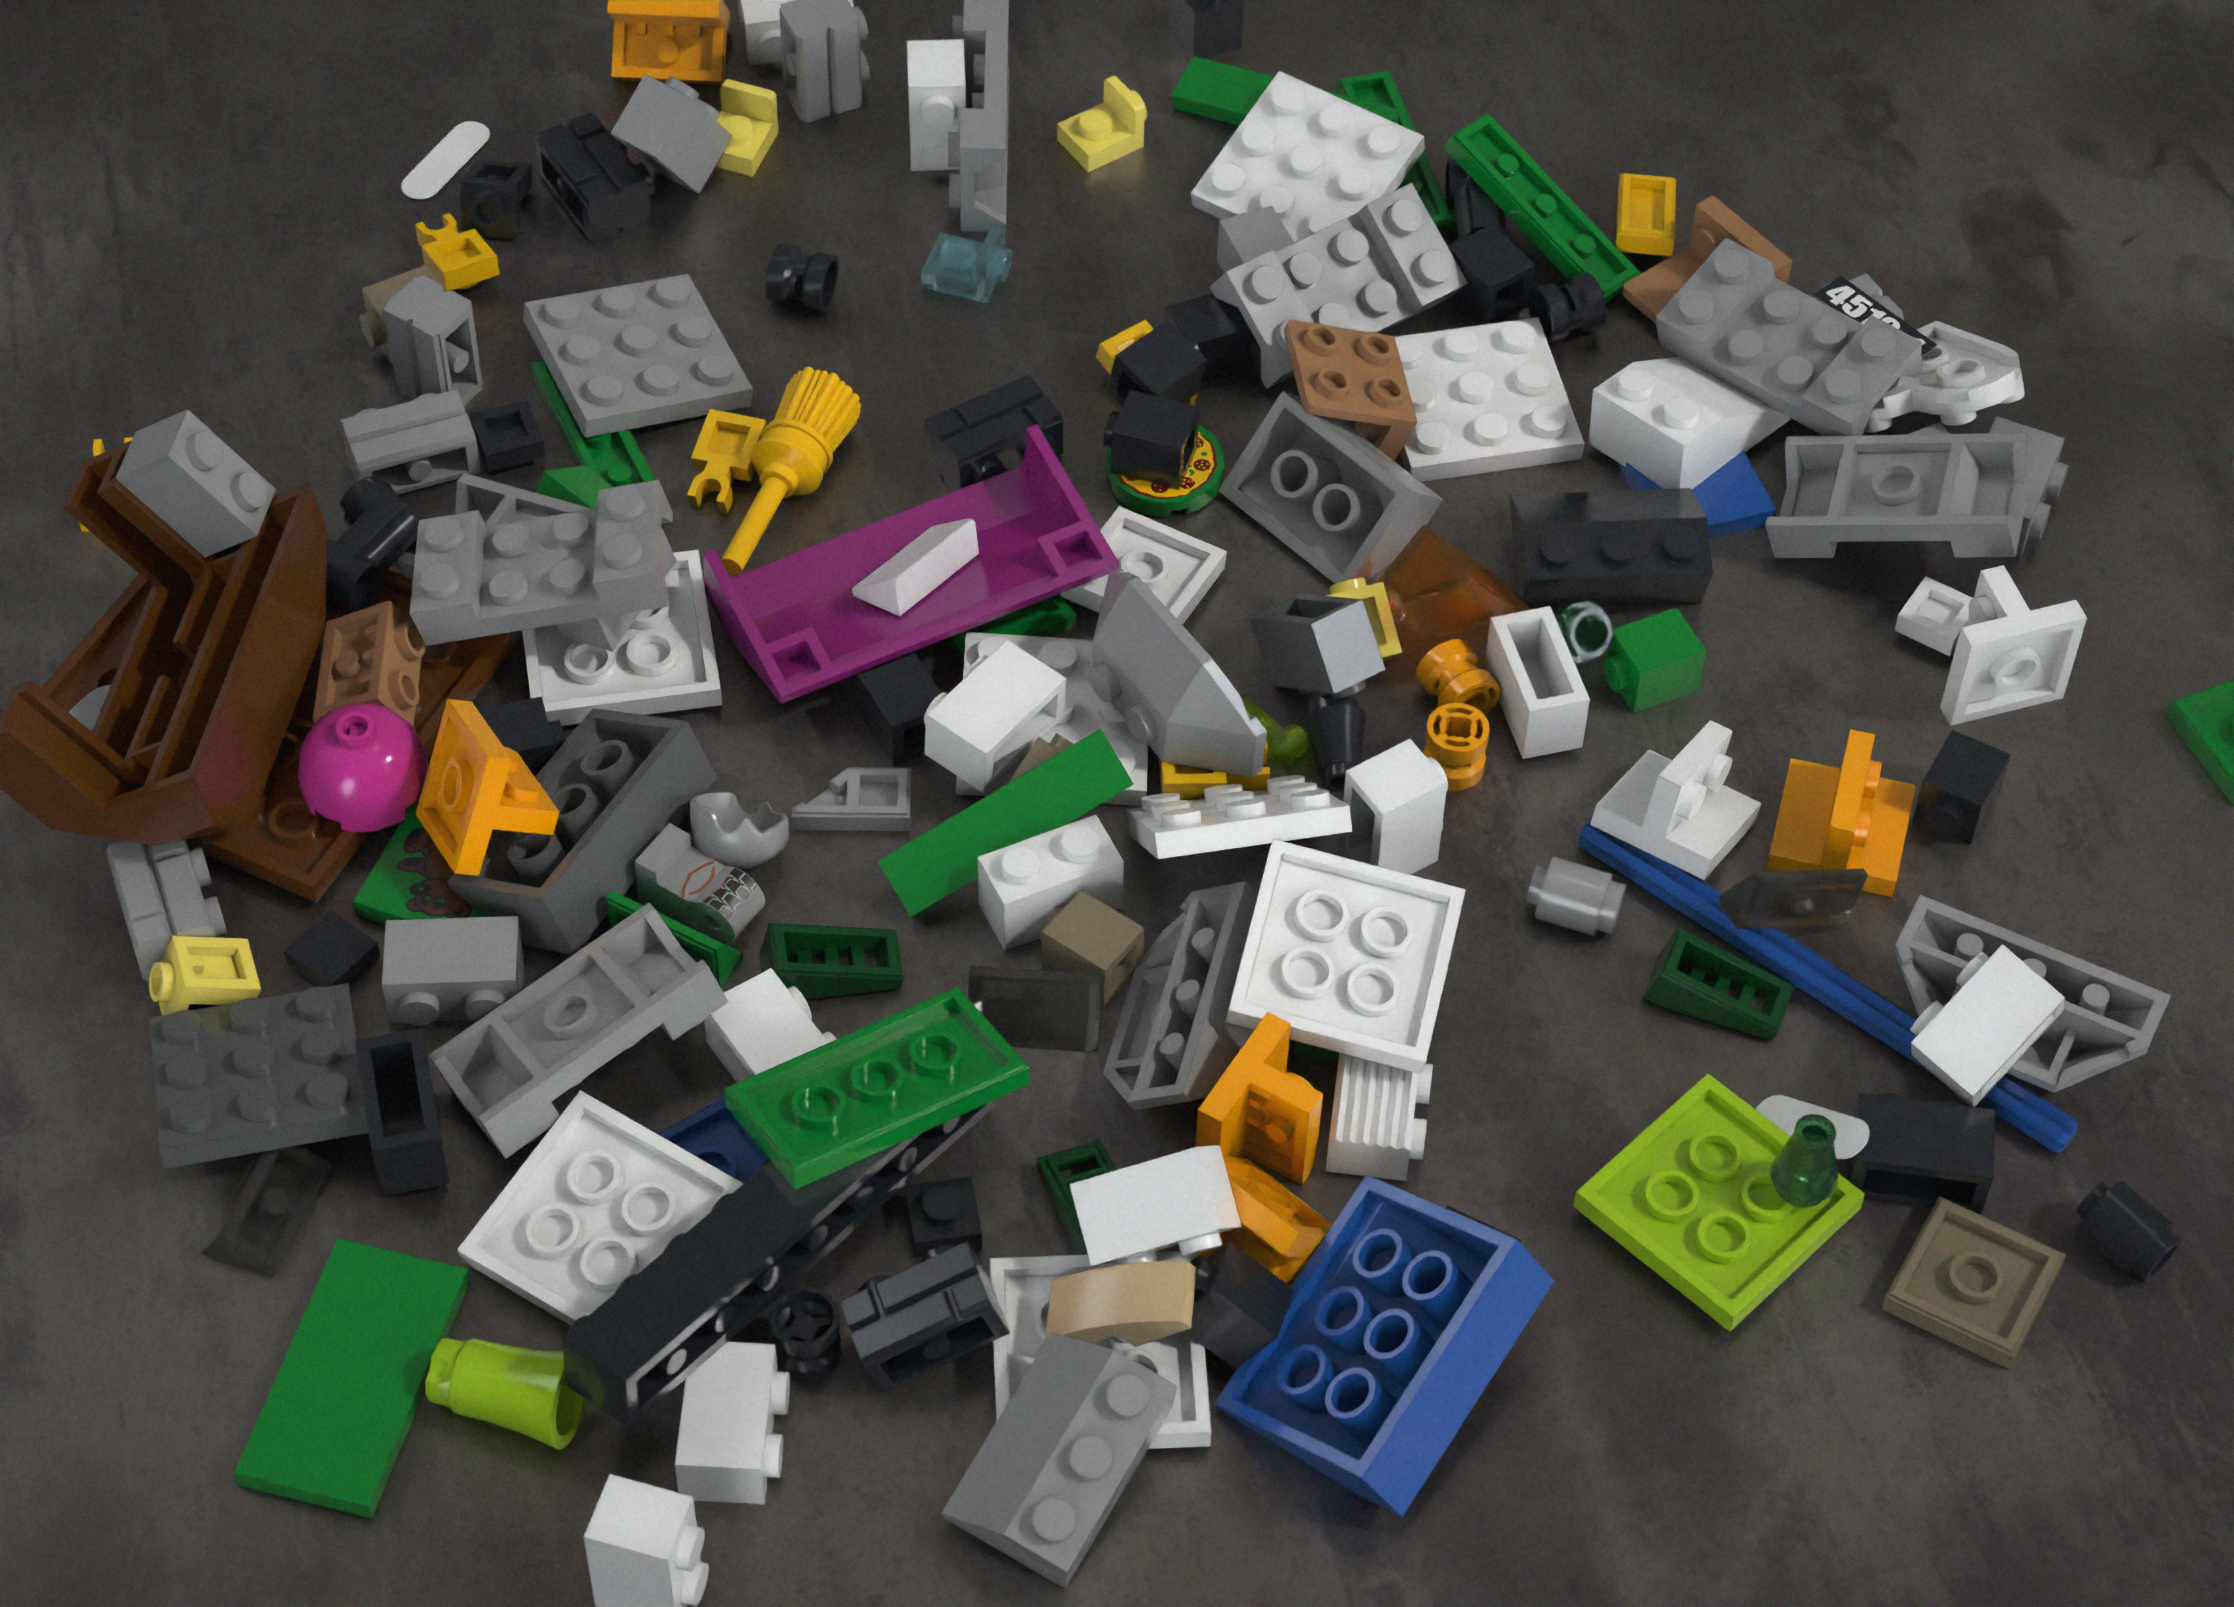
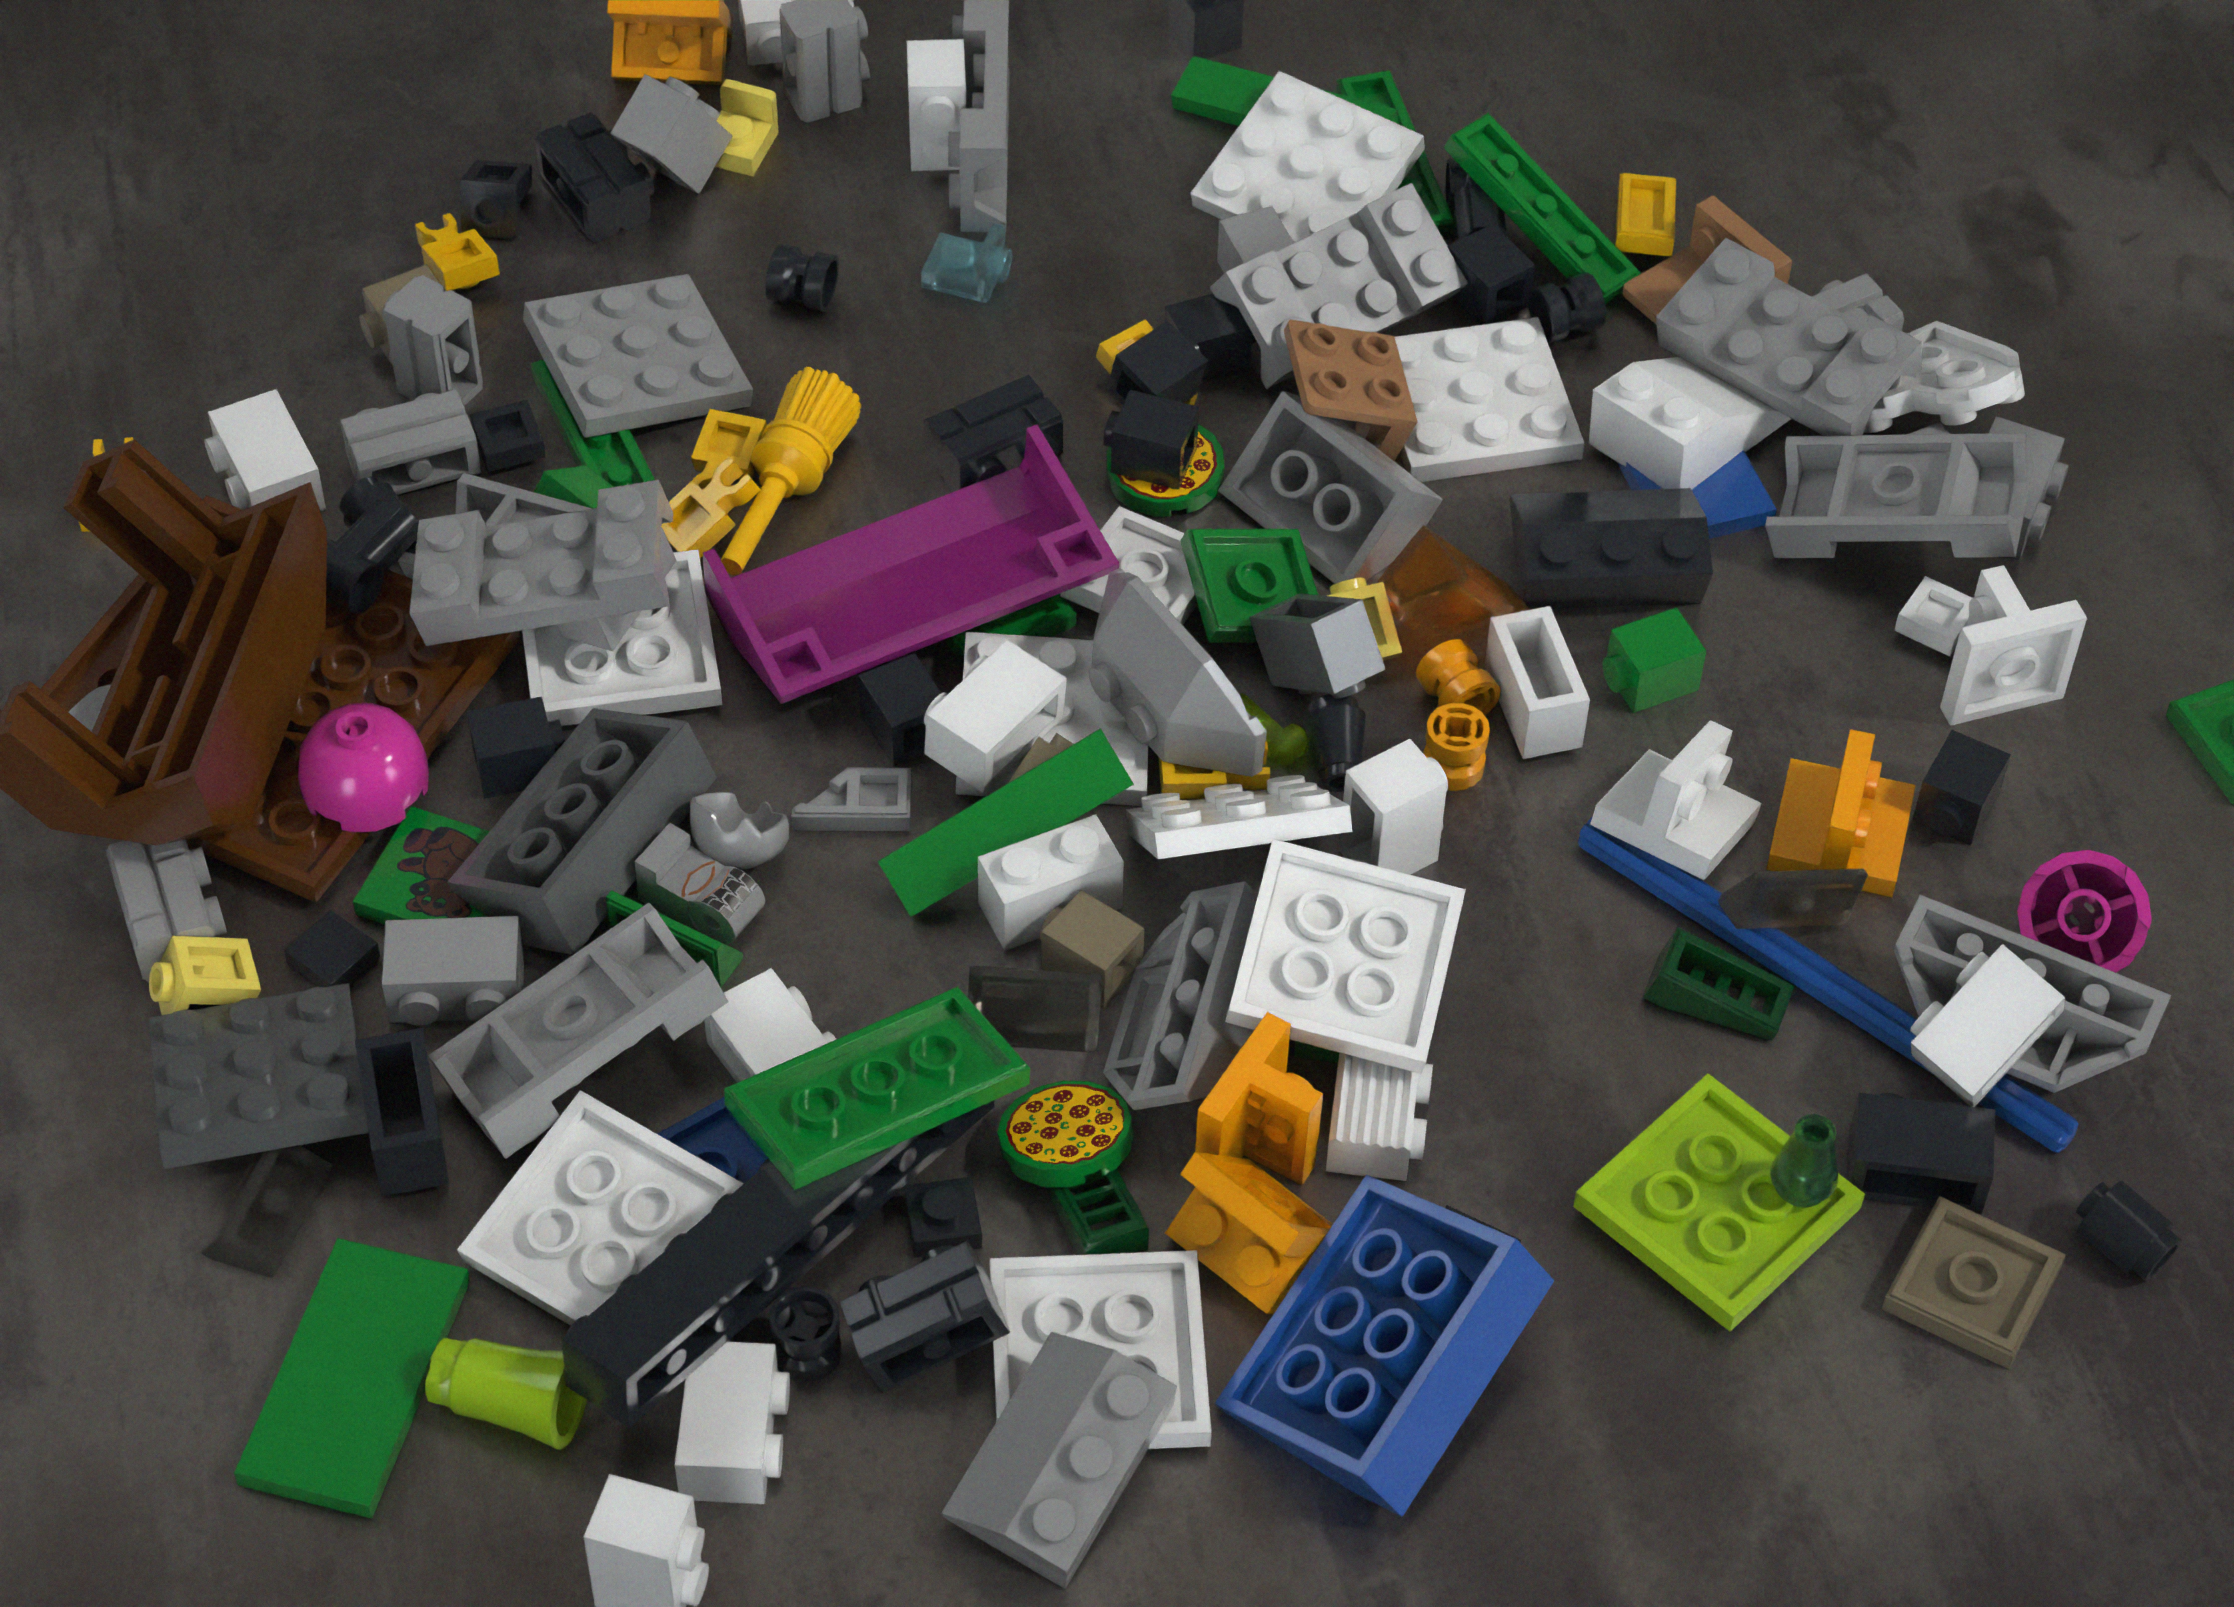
(196, 483): light grey piece -> none
(260, 451): none -> white brick
(370, 660): medium nougat bracket -> none
(445, 160): white sticker -> none
(477, 789): light orange bracket -> none
(702, 515): none -> yellow plate
(830, 979): dark green slope -> none
(920, 566): white slope -> none
(1065, 1133): none -> tile
(1106, 129): light yellow bracket -> none
(1124, 1300): tan slope -> none
(1156, 1206): white piece -> none
(1236, 1304): black brick -> none
(1243, 574): none -> green tile
(1576, 897): light grey brick -> none
(1584, 629): clear green cone -> none
(1784, 1112): white sticker -> none
(1859, 306): black sticker -> none
(2060, 889): none -> dark pink cylinder

